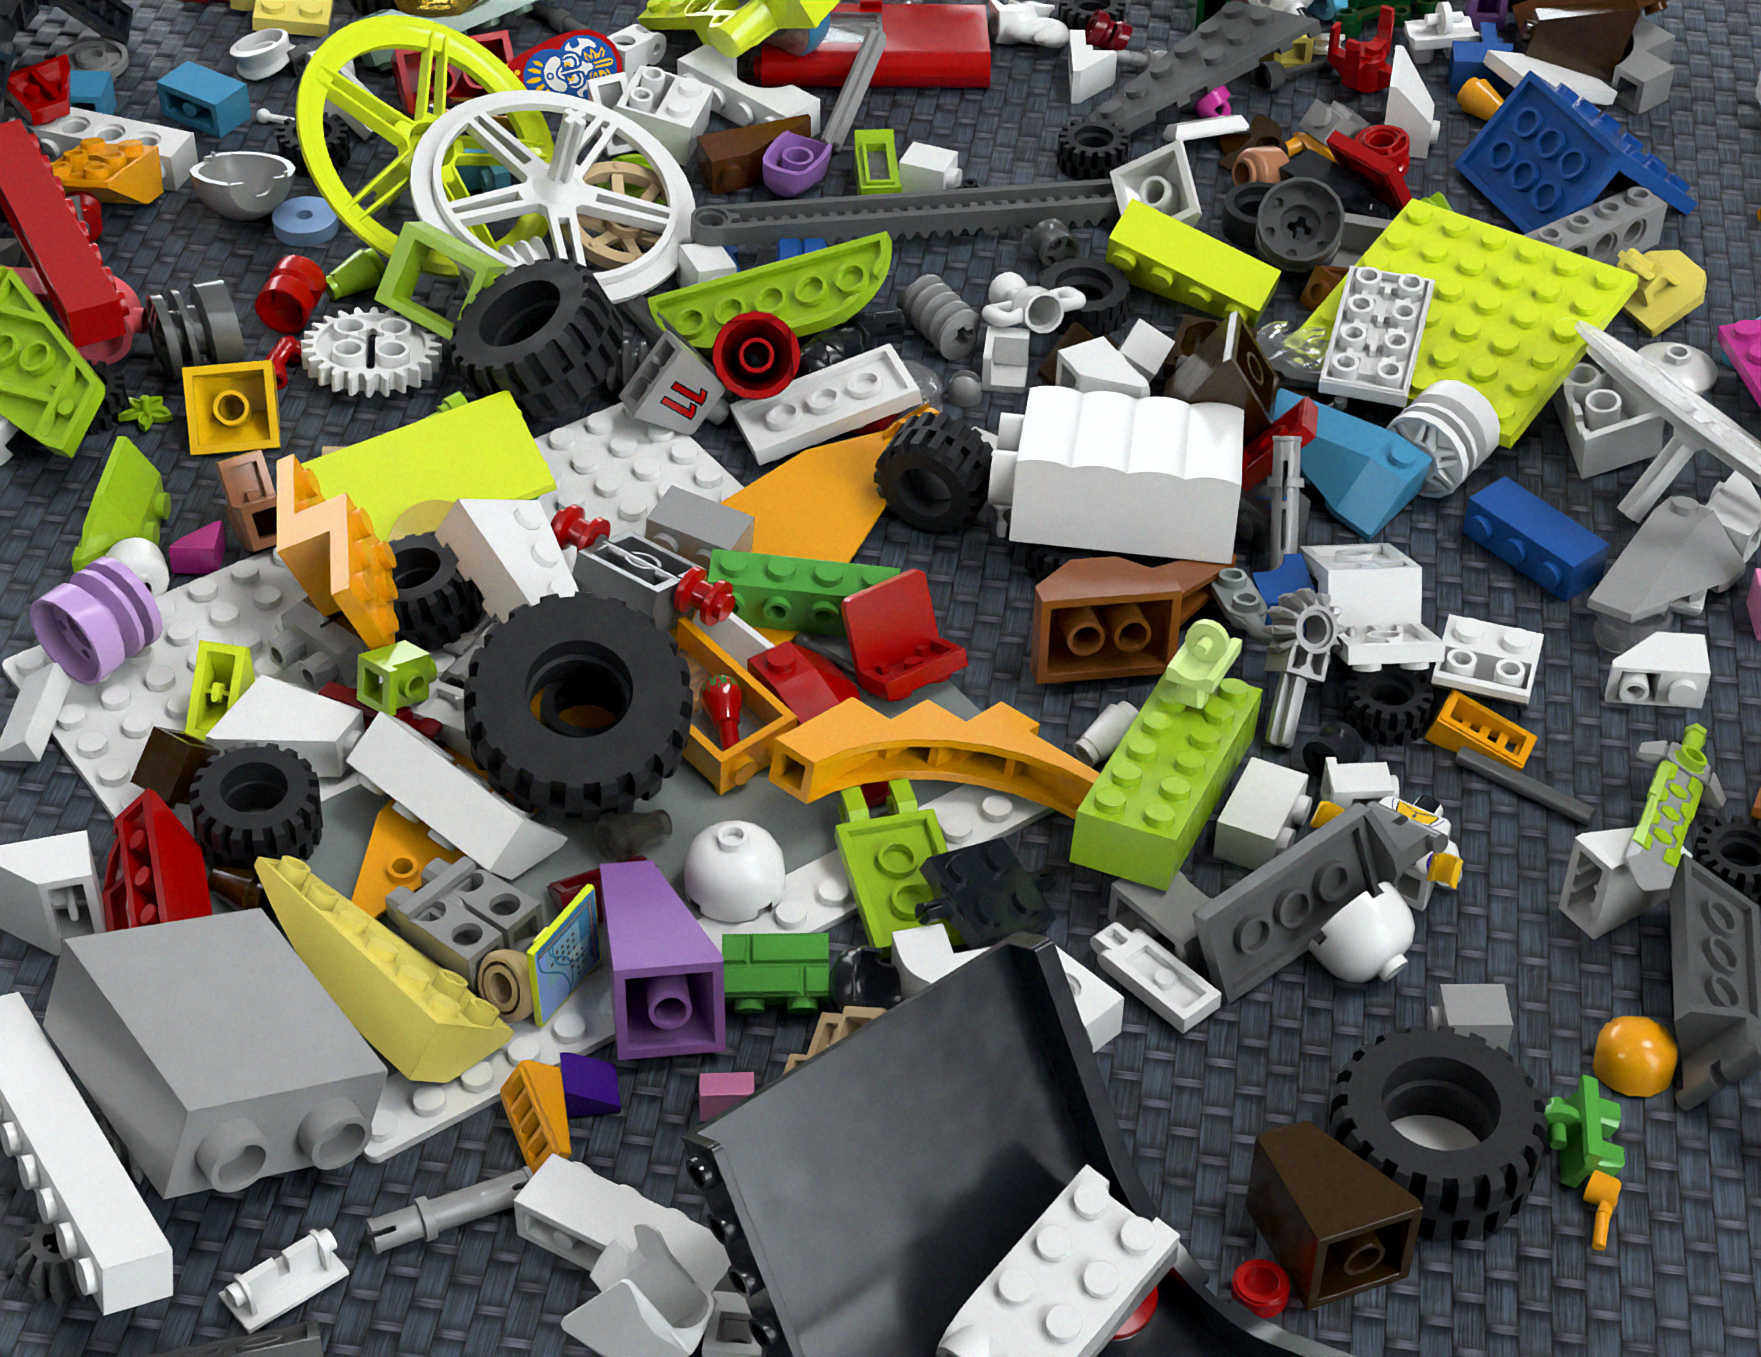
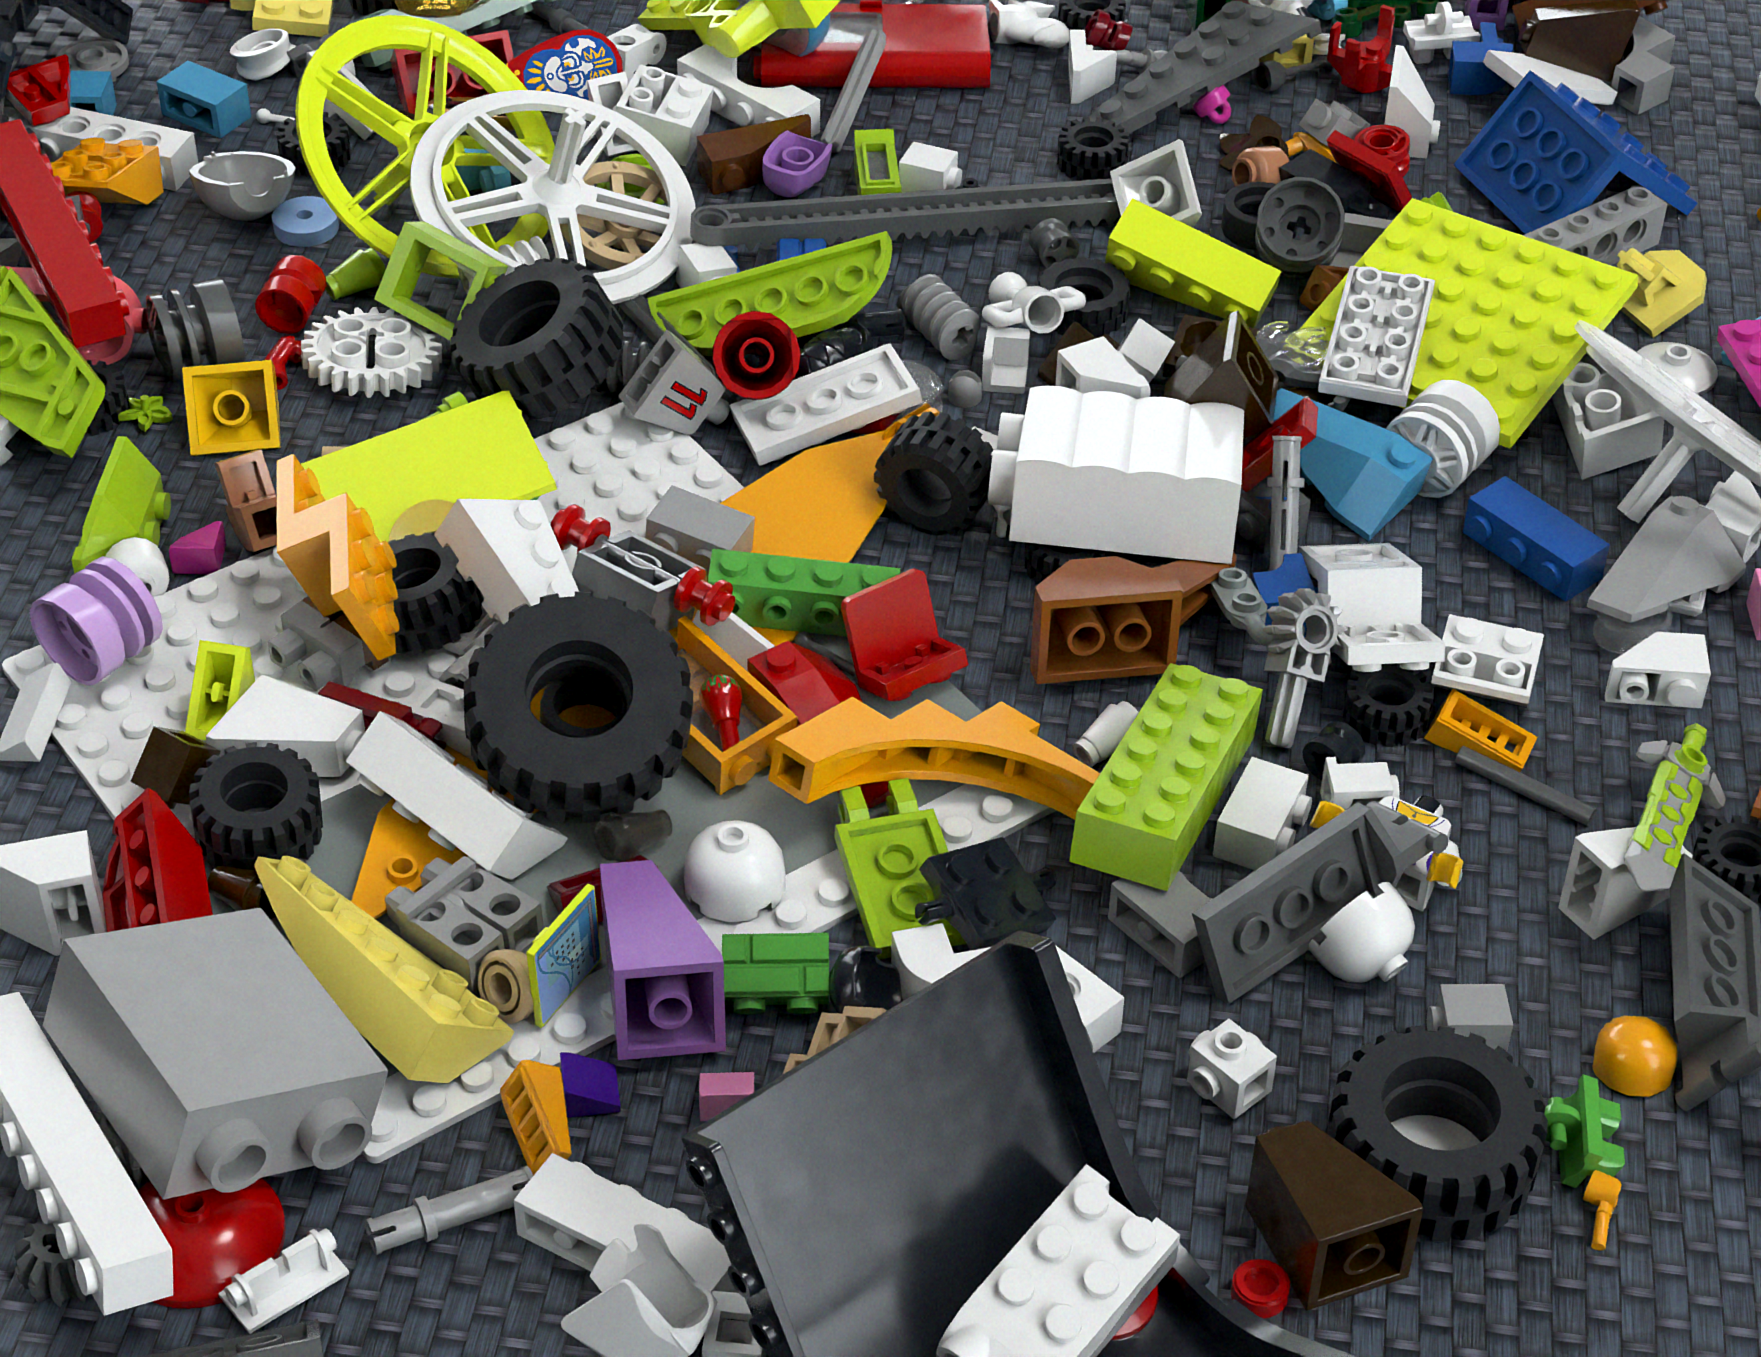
(218, 1240): none -> red dish
(405, 676): lime brick -> none
(1155, 976): white hinge -> none
(1202, 662): yellowish green hips -> none
(1205, 128): white tile -> none
(1231, 1068): none -> white brick
(1479, 98): light orange cone -> none

